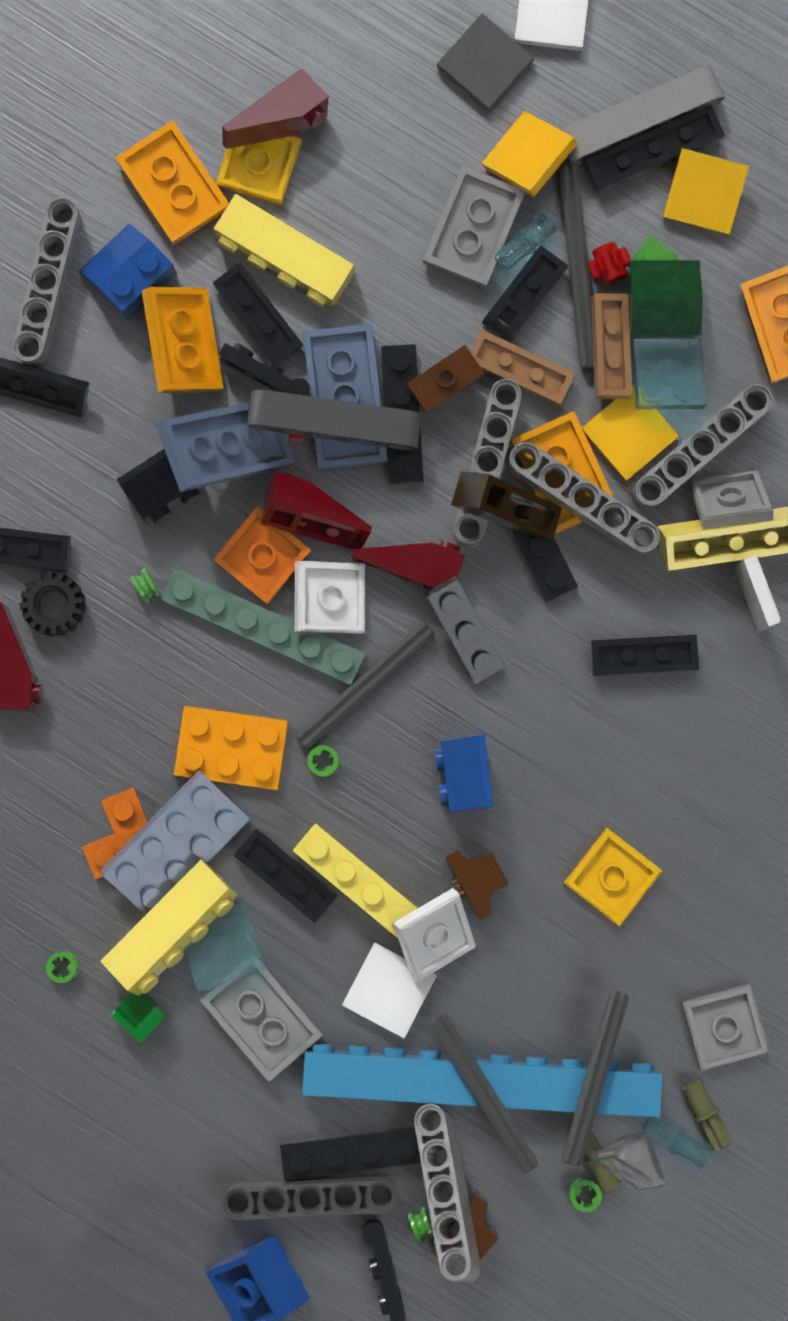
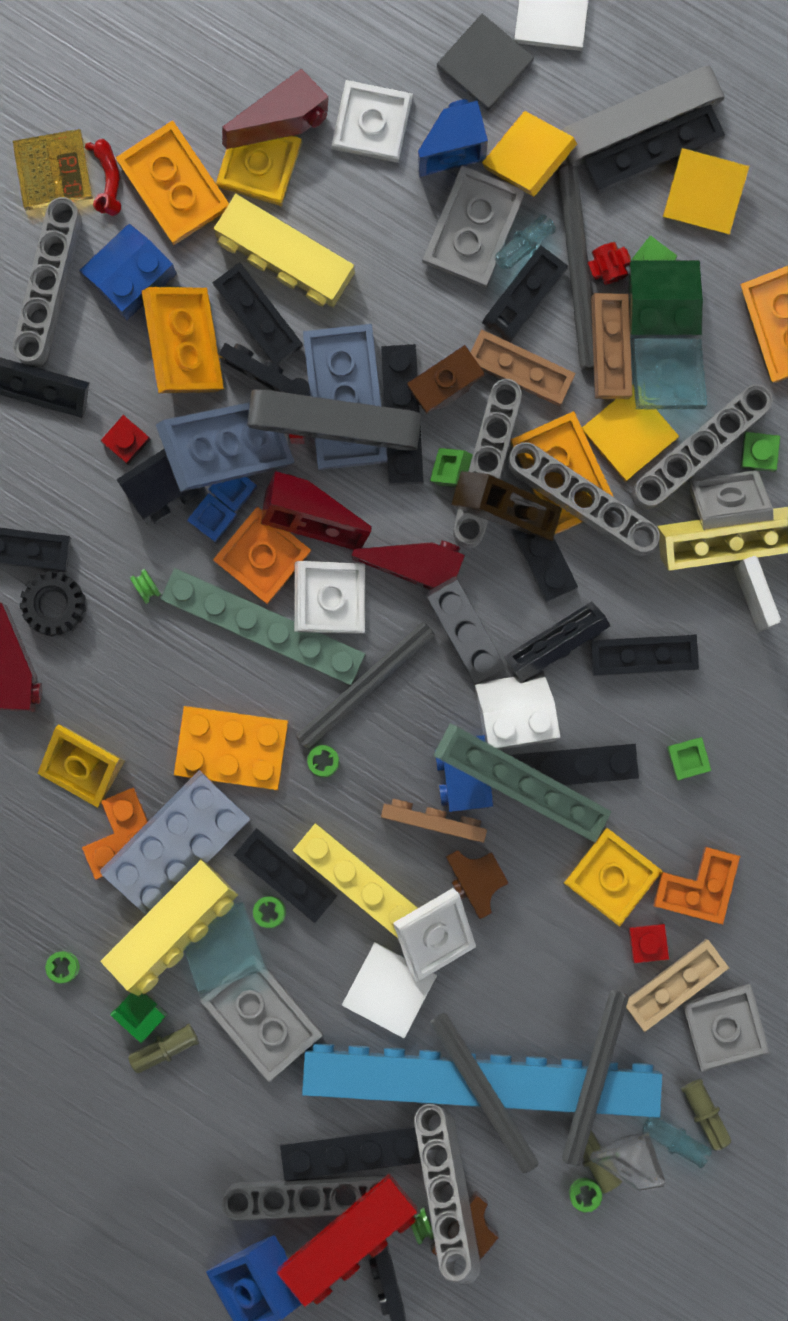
(52, 168): none -> clear yellow tile
(79, 765): none -> yellow slope
(106, 201): none -> red piece
(125, 439): none -> red plate
(163, 1049): none -> olive axle
(212, 517): none -> blue plate
(233, 492): none -> blue plate
(258, 914): none -> bright green bush
(347, 1241): none -> red brick
(372, 121): none -> white tile
(434, 820): none -> medium nougat plate
(449, 466): none -> bright green plate
(454, 139): none -> blue slope
(517, 711): none -> white slope
(522, 782): none -> sand green plate
(557, 641): none -> black plate
(585, 764): none -> black plate
(648, 943): none -> red plate
(676, 985): none -> tan plate
(689, 758): none -> bright green plate
(705, 897): none -> orange plate
(760, 451): none -> bright green plate

